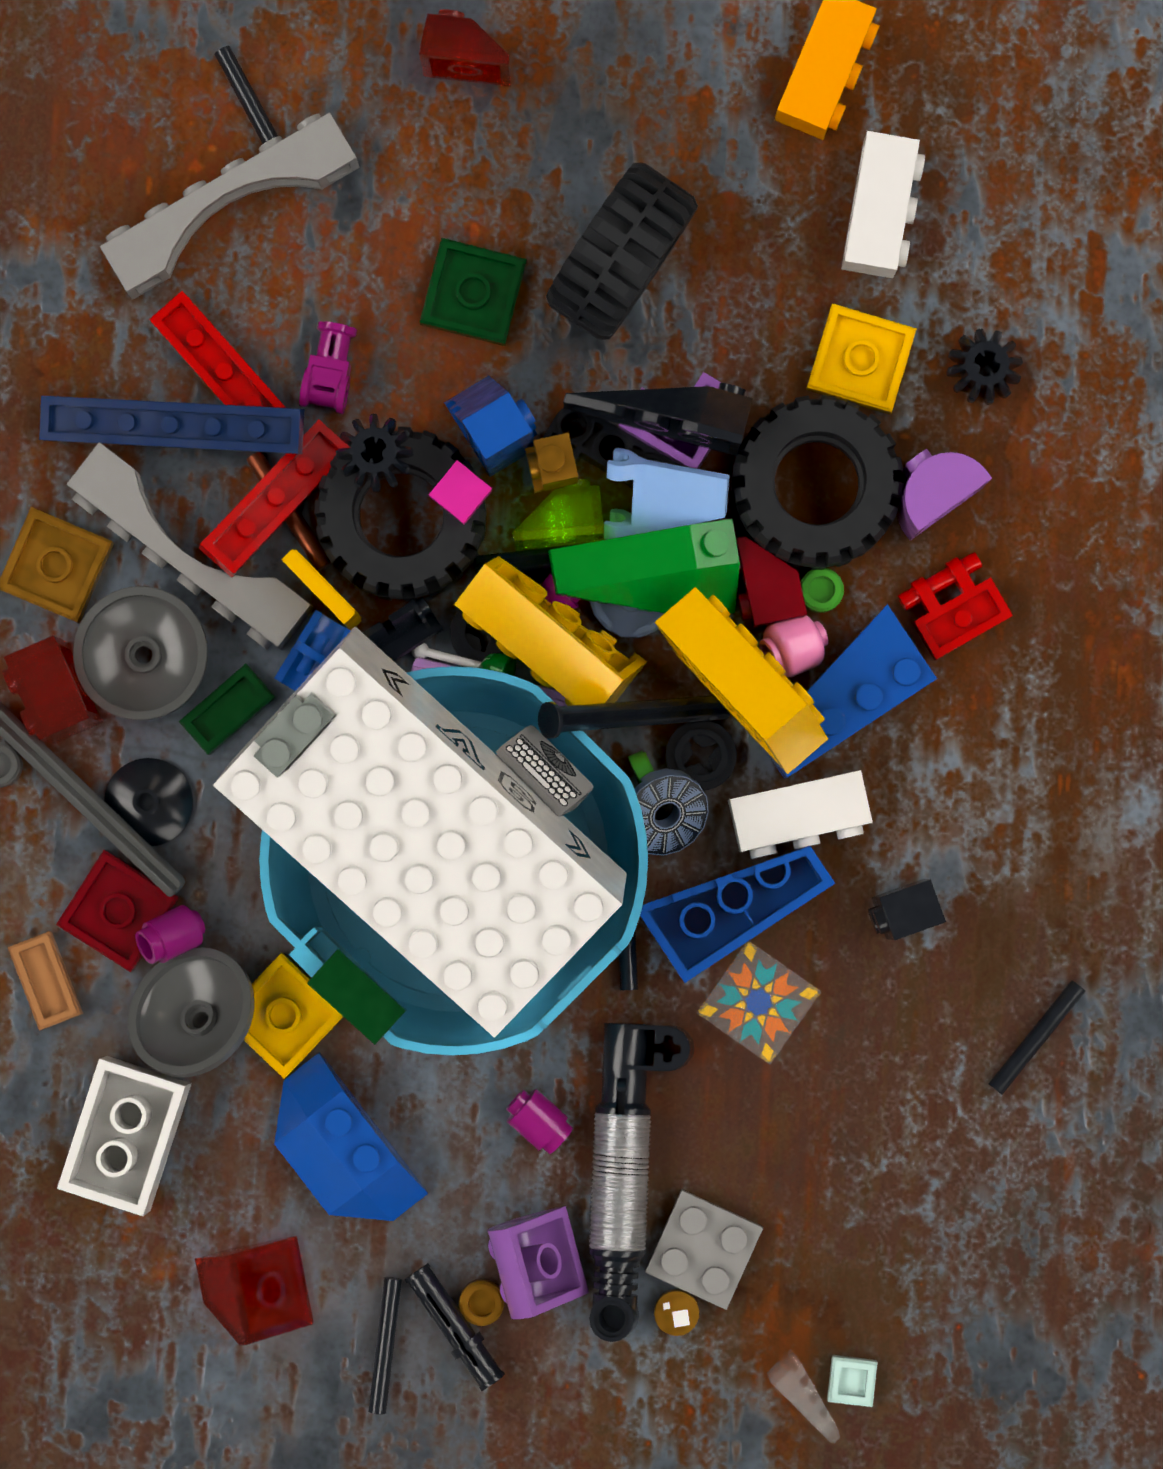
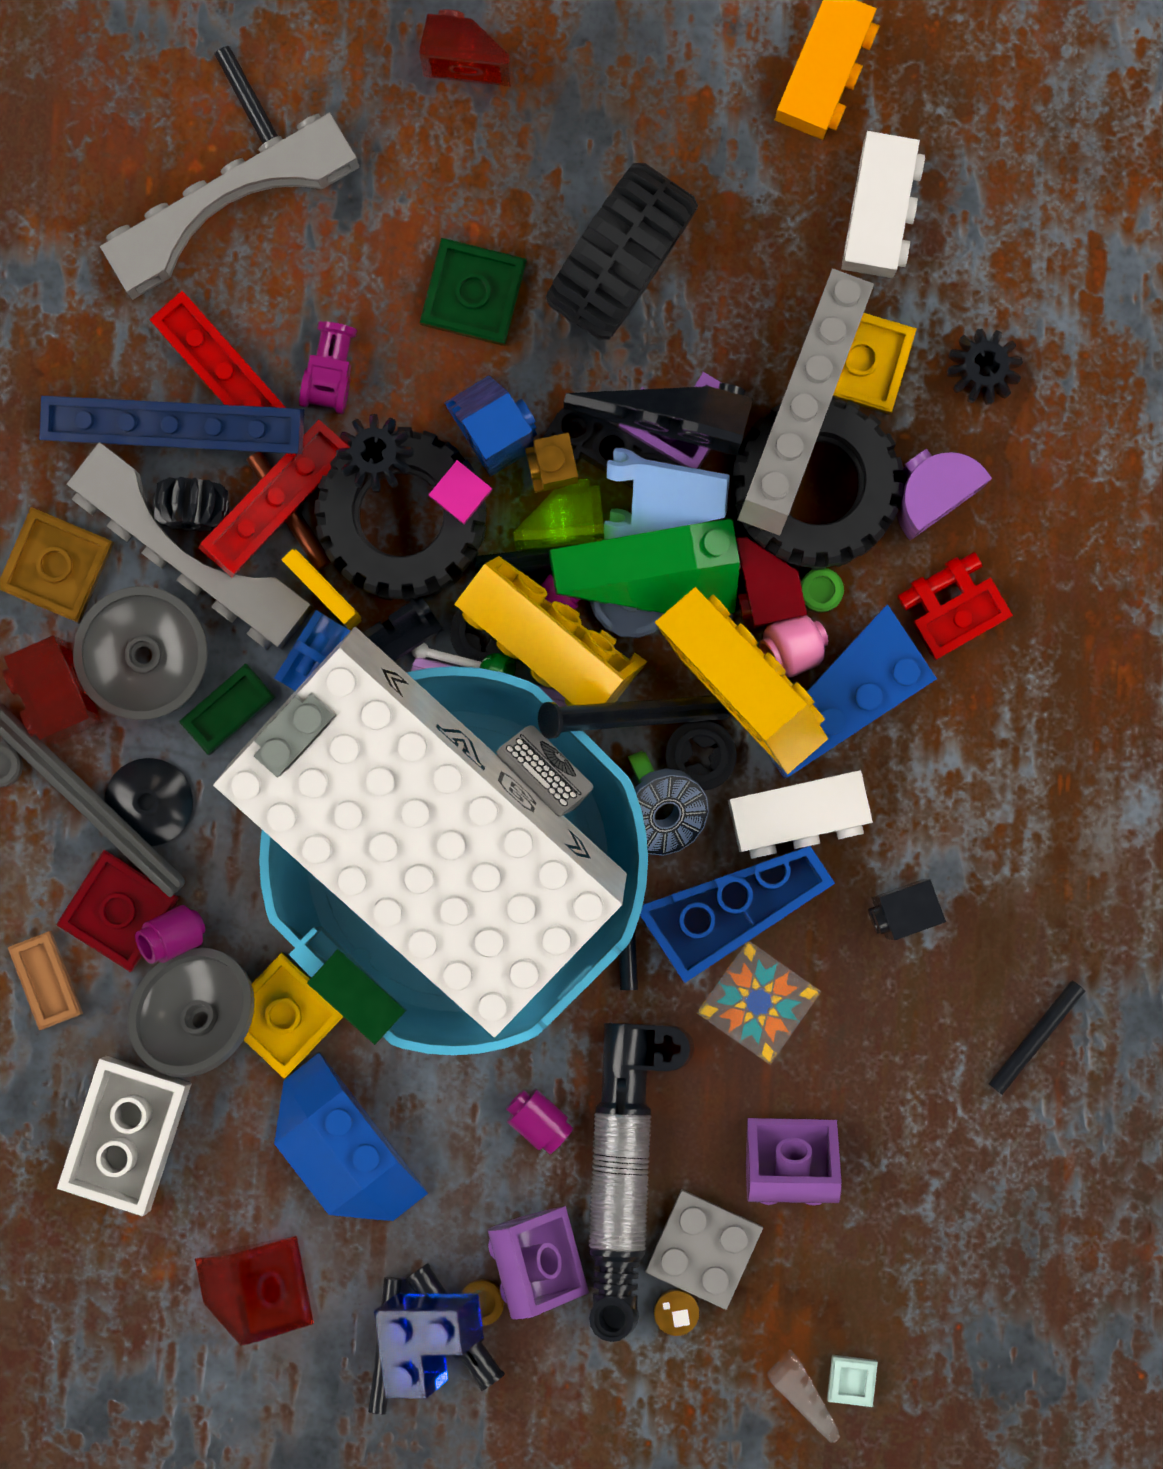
(190, 504): none -> black gear
(417, 1335): none -> clear blue brick
(792, 1161): none -> medium lavender brick
(805, 402): none -> light grey arch

